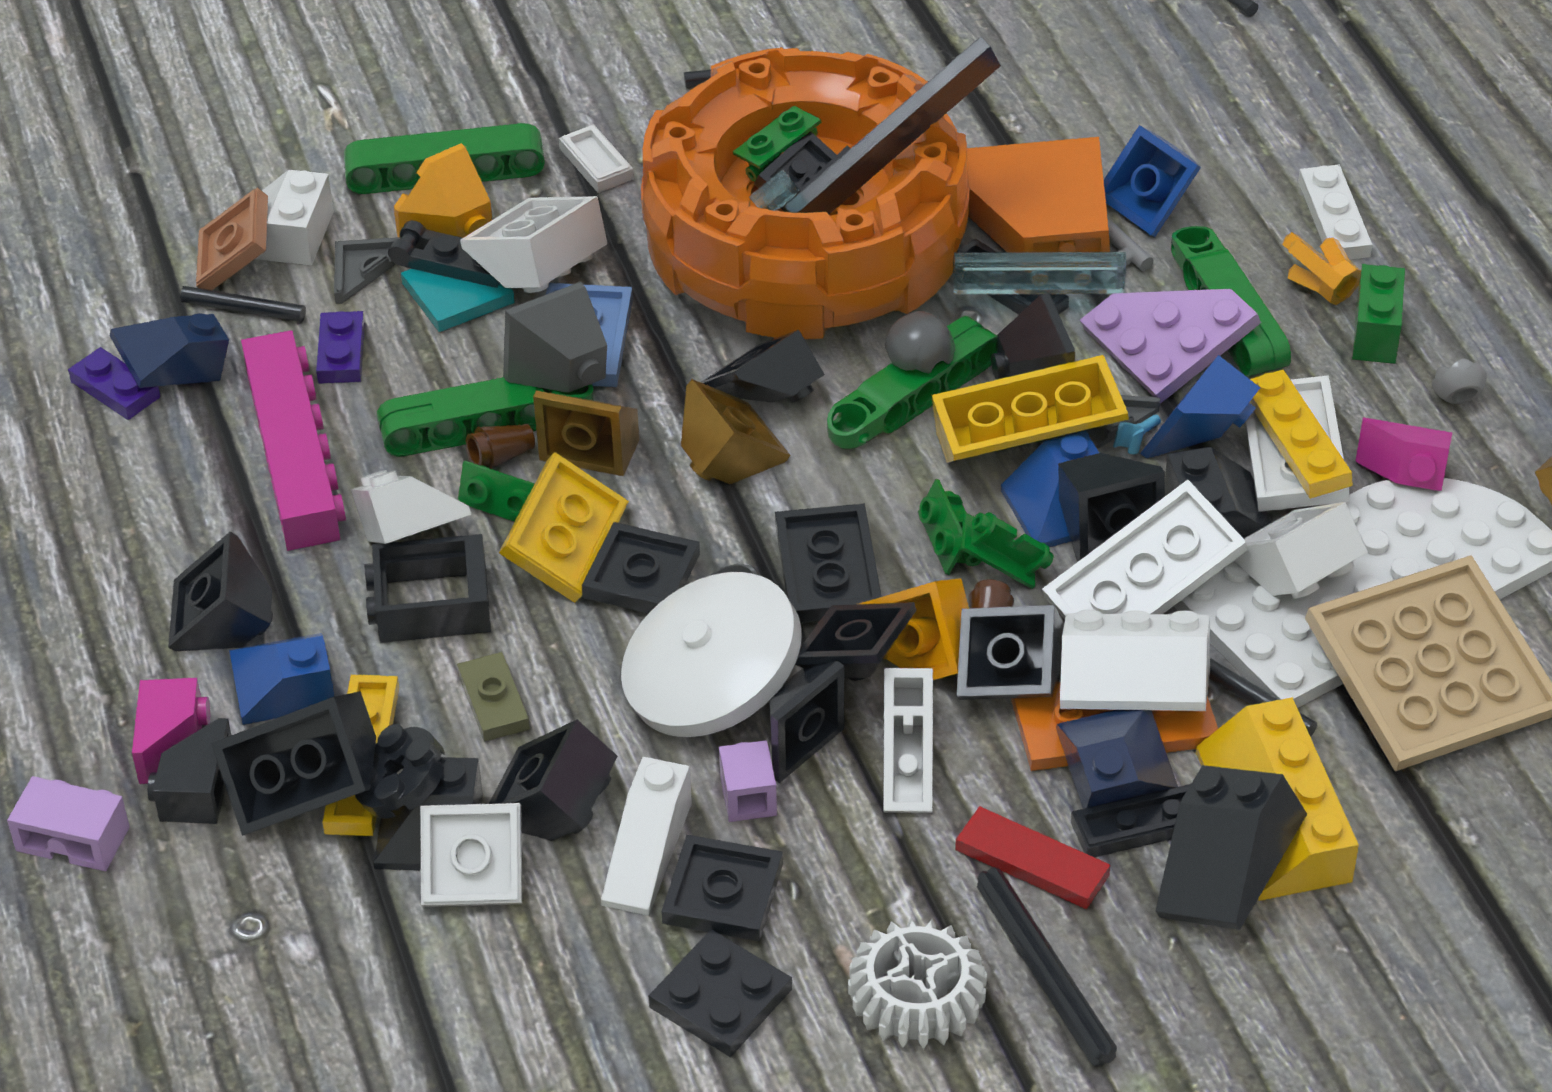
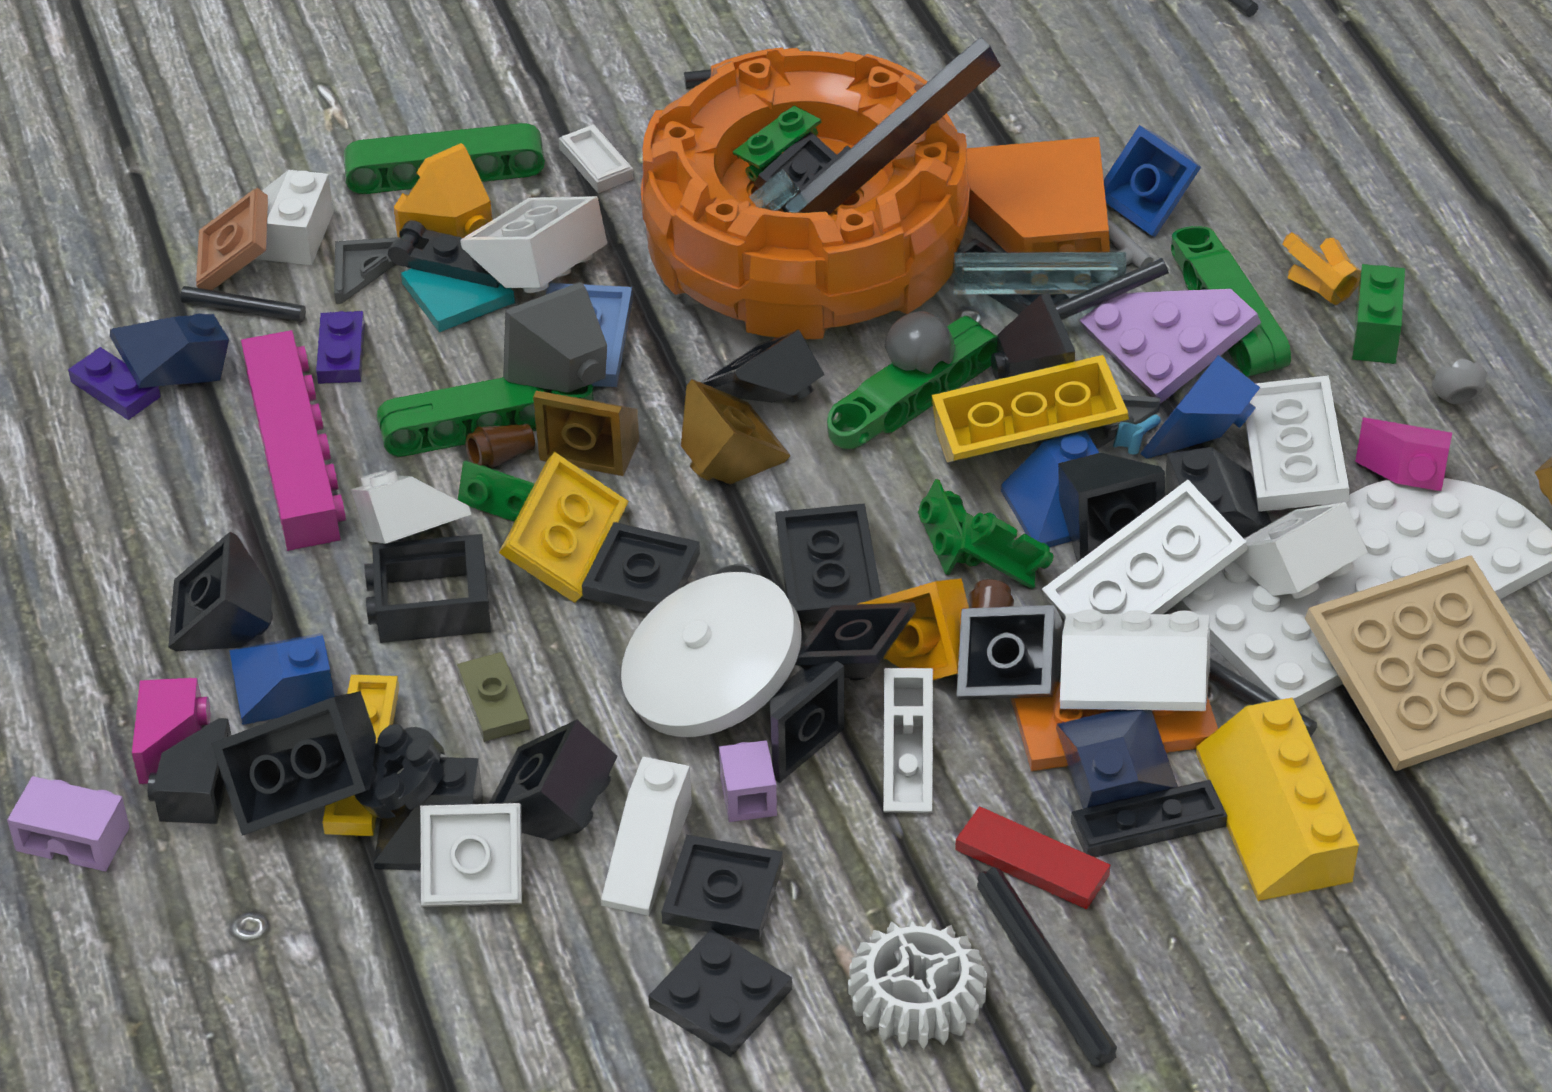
(1111, 289): none -> black bar
(1227, 845): black slope -> none
(1299, 436): yellow plate -> none
(1335, 209): white plate -> none

